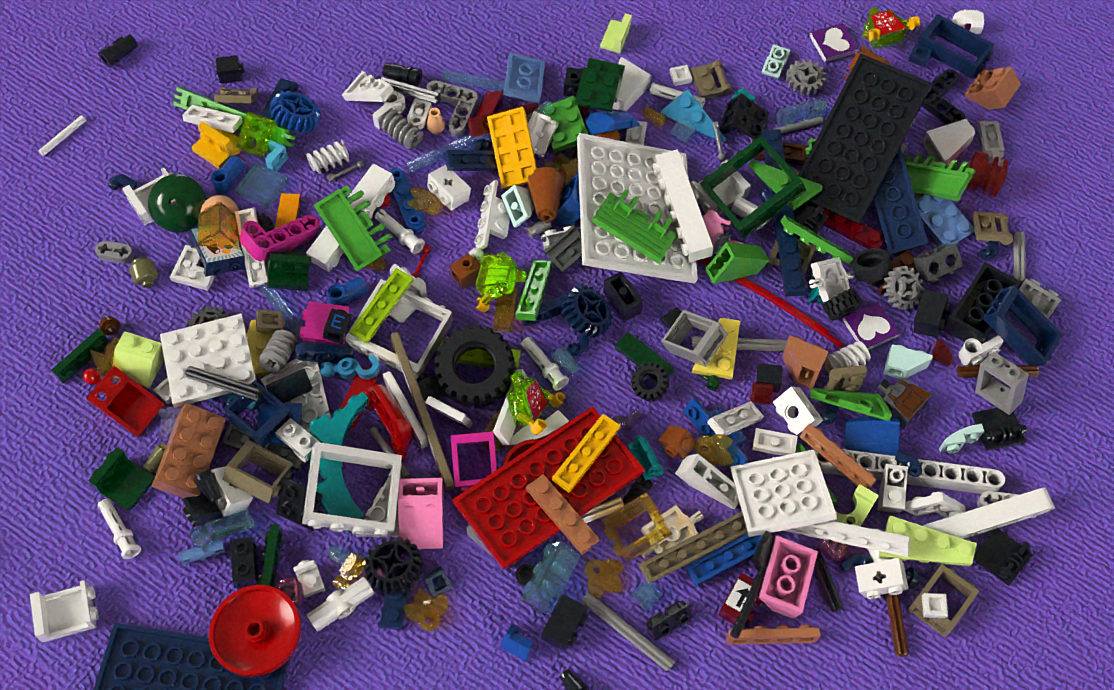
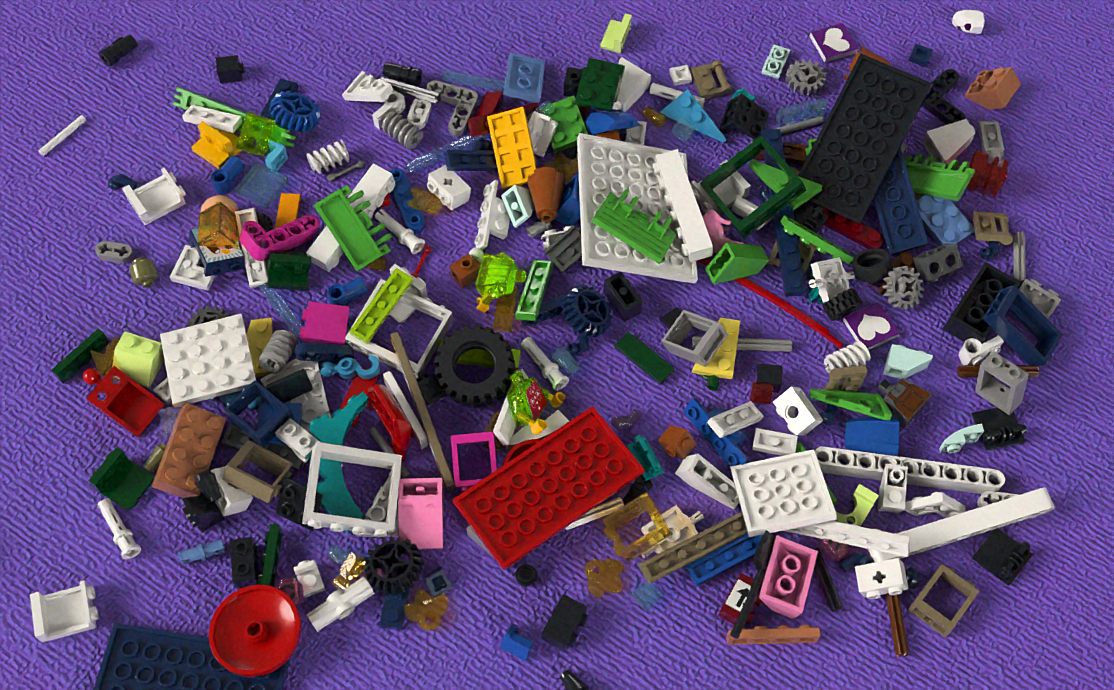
(109, 325): reddish brown plate -> none
(188, 197): dark green dish -> none
(221, 528): clear light blue hinge -> none
(224, 383): black axle -> none
(236, 95): dark tan plate -> none
(269, 320): dark tan bracket -> none
(337, 326): black brick -> none
(435, 122): light nougat cone -> none
(449, 412): white tile -> none
(550, 577): clear light blue brick -> none
(562, 514): nougat plate -> none
(586, 453): yellow plate -> none
(628, 632): light grey axle -> none
(641, 372): black tyre -> none
(678, 615): black hinge -> none
(716, 449): clear yellow plate -> none
(721, 156): light grey hinge -> none
(721, 242): clear light blue tile -> none
(803, 361): nougat slope -> none
(833, 454): nougat plate -> none
(886, 27): torso -> none
(911, 462): dark blue arm -> none
(930, 545): yellowish green wing -> none
(931, 313): black brick -> none
(934, 605): white tile -> none
(941, 353): clear red tile -> none
(961, 38): dark blue piece -> none

